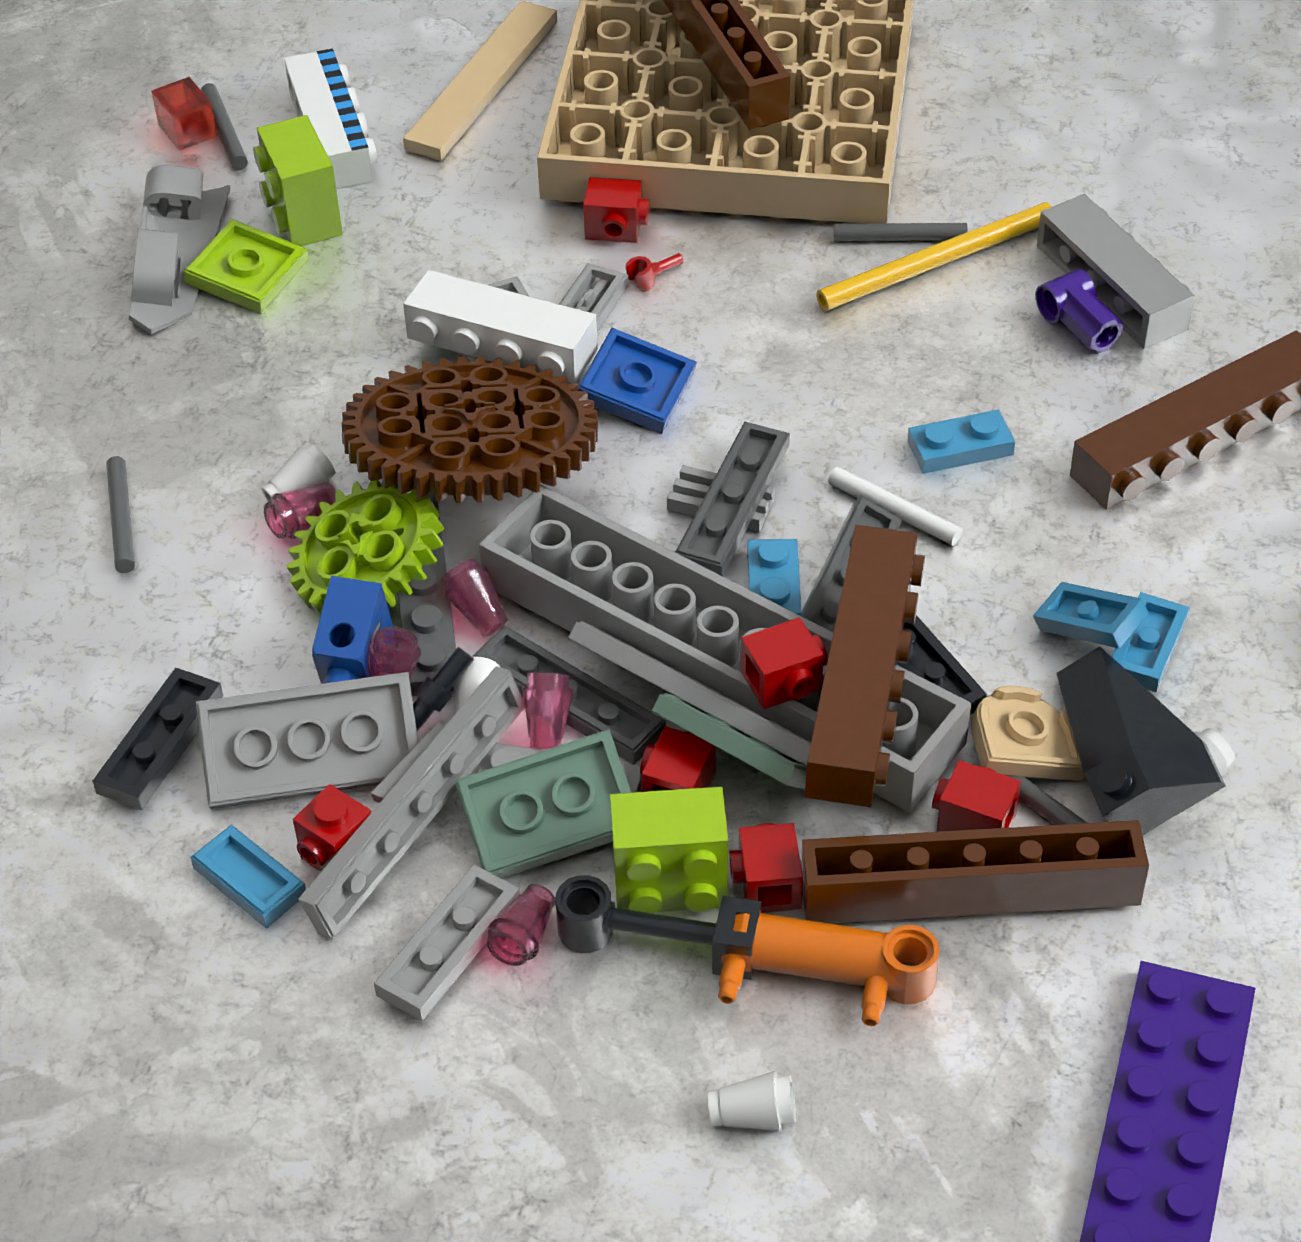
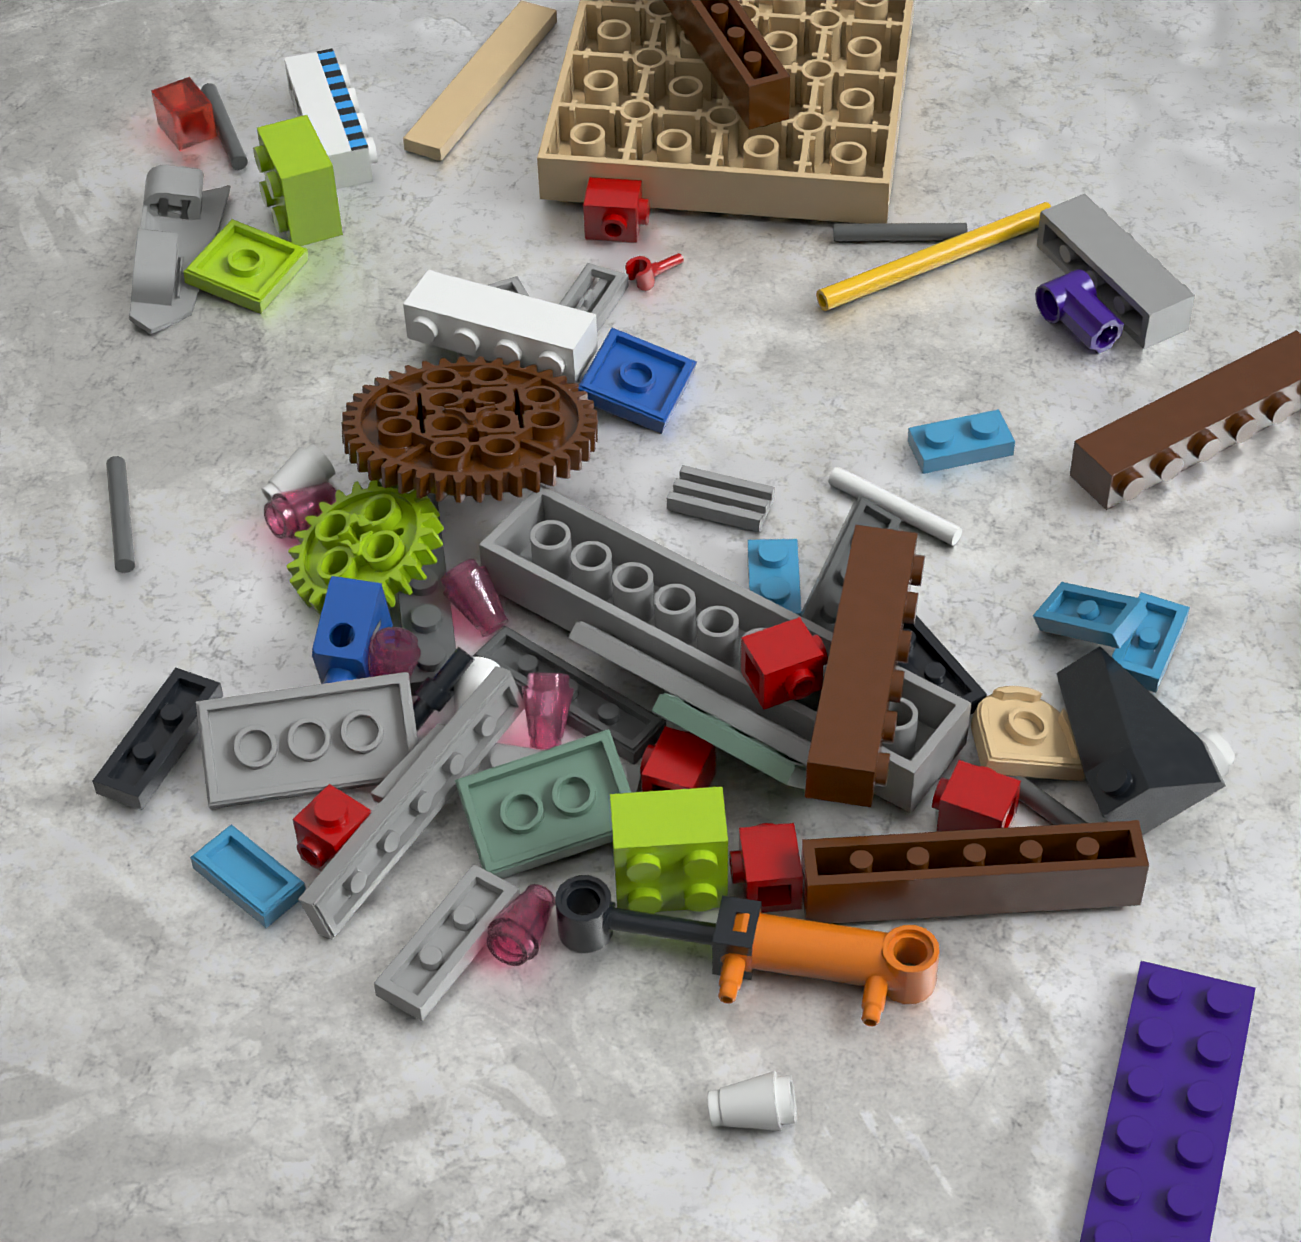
(734, 496): dark grey tile -> none

